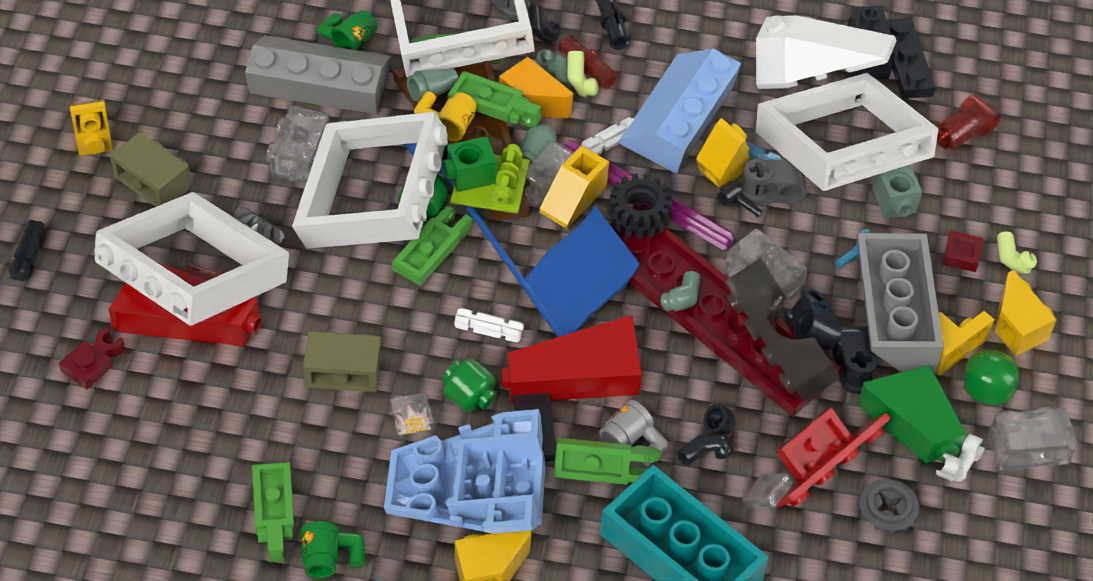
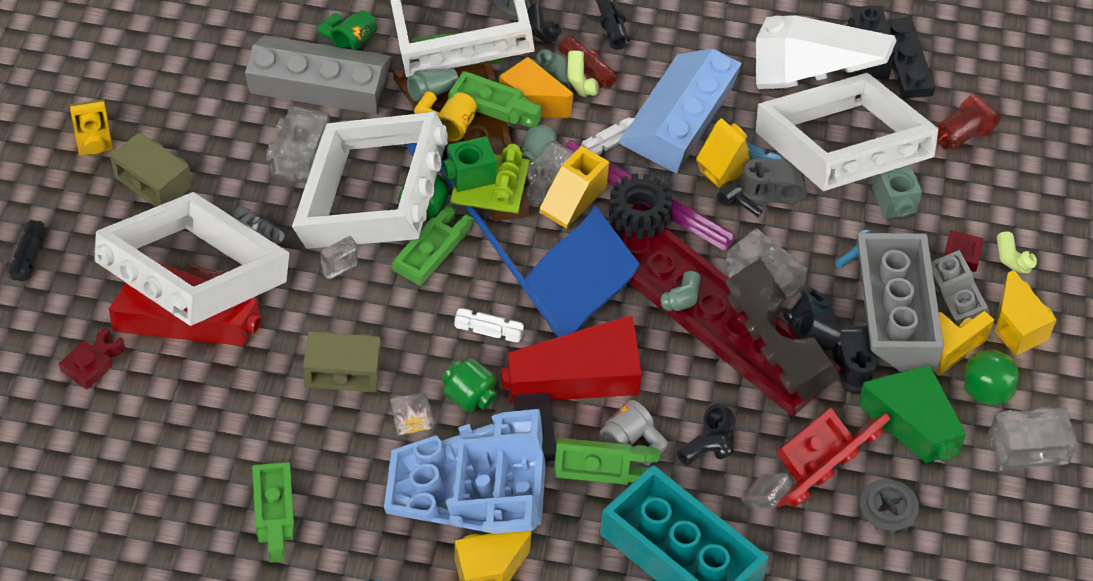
(321, 546): green piece -> none
(339, 257): none -> clear tile
(957, 468): white arm -> none
(958, 287): none -> light grey slope

